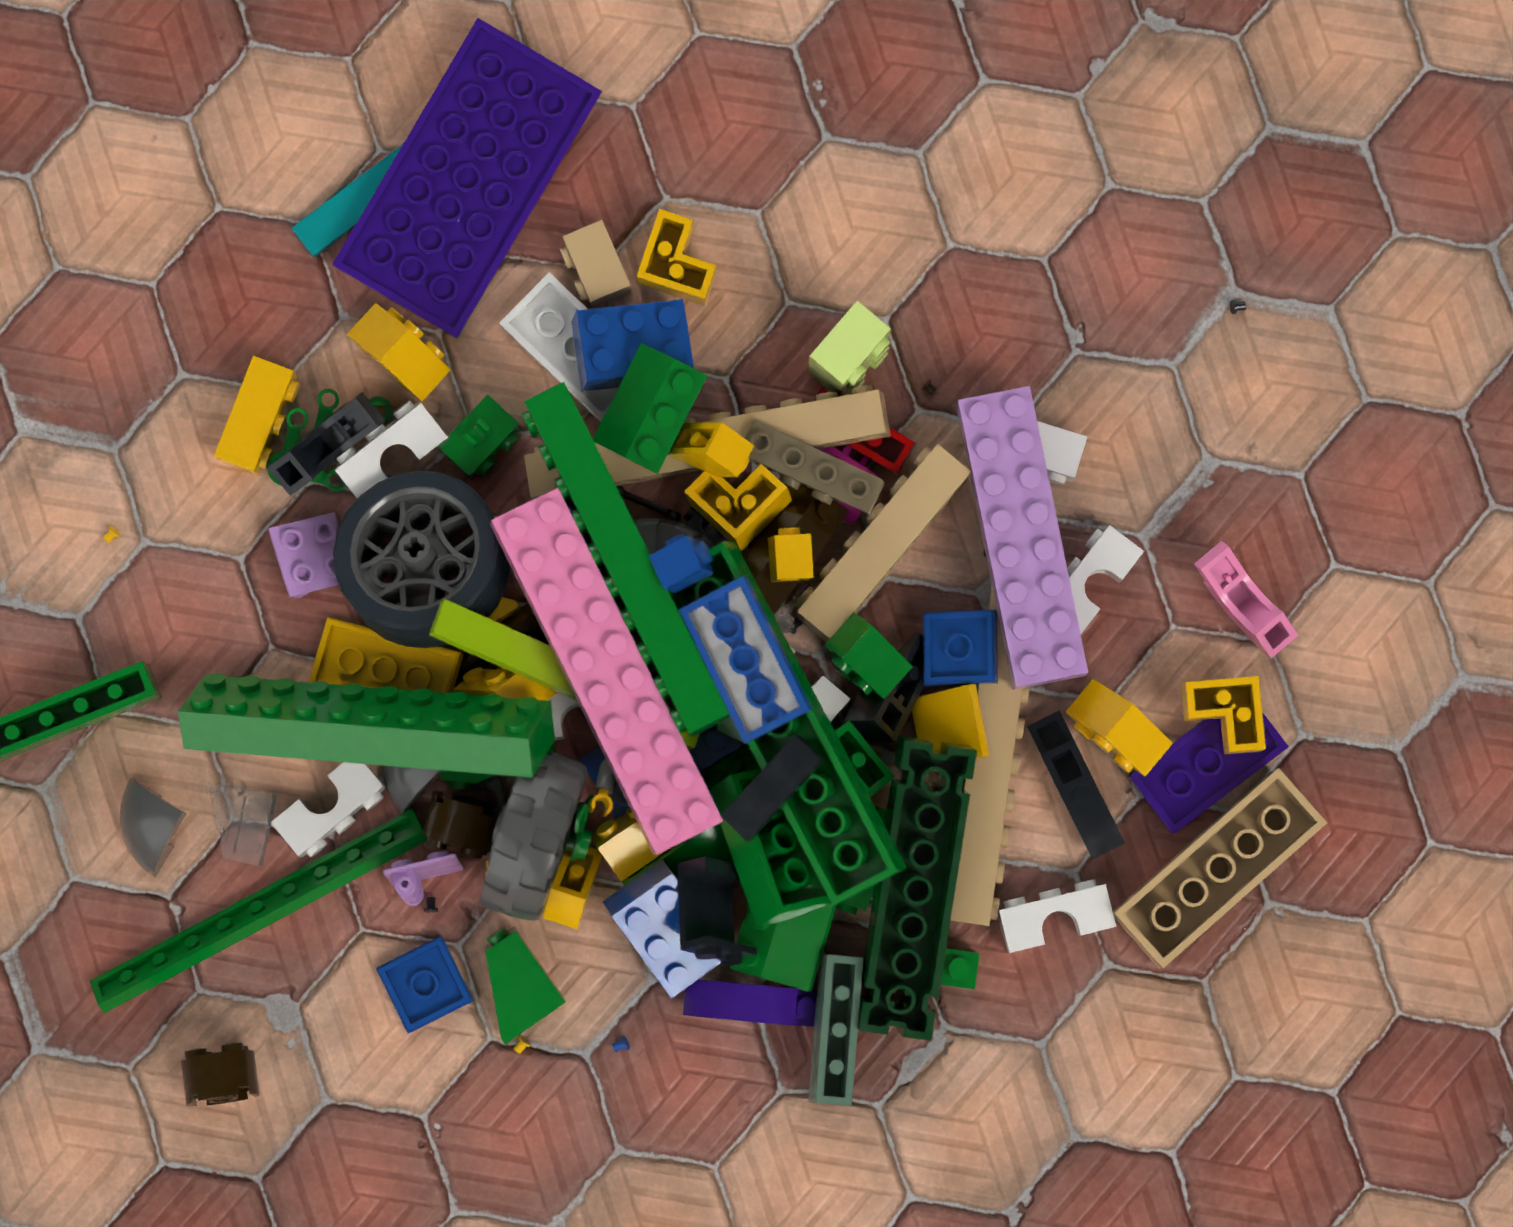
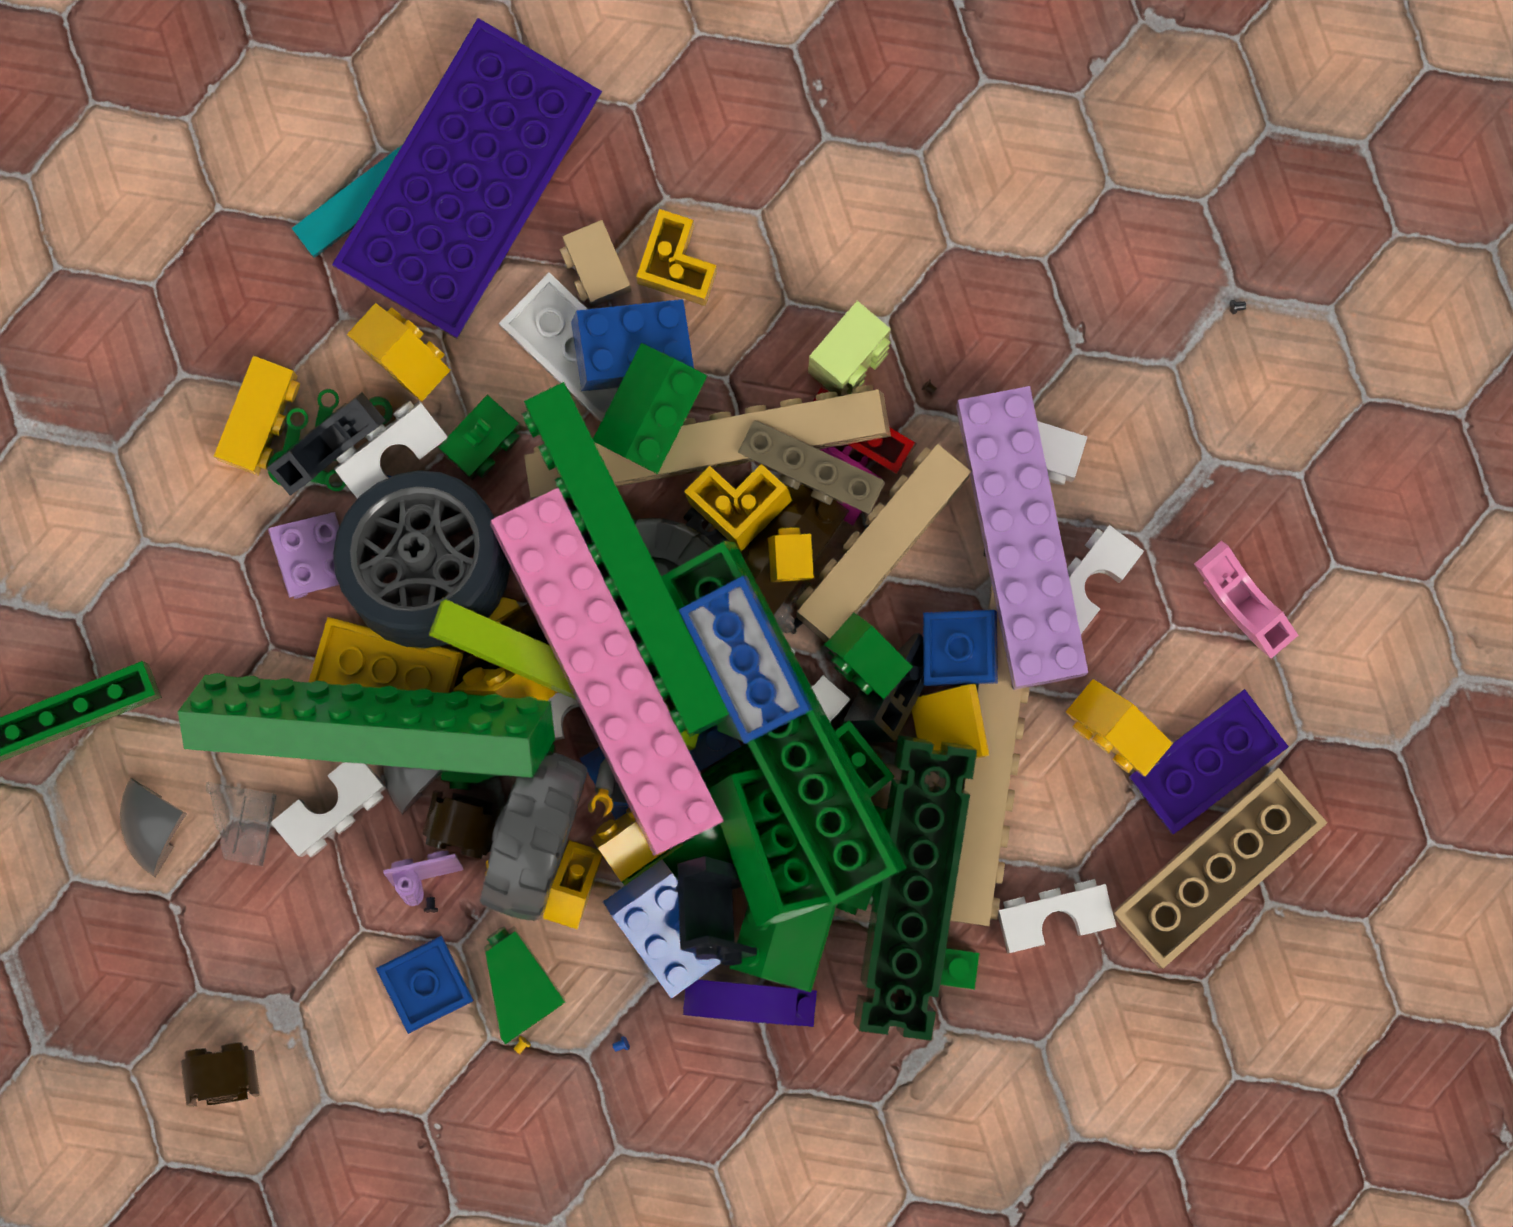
(111, 534): yellow piece -> none
(257, 911): green plate -> none
(579, 839): green plate -> none
(639, 500): black hinge -> none
(682, 562): blue brick -> none
(712, 448): yellow slope -> none
(772, 788): black tile -> none
(835, 1030): sand green brick -> none
(1076, 784): black slope -> none
(1235, 703): yellow brick -> none

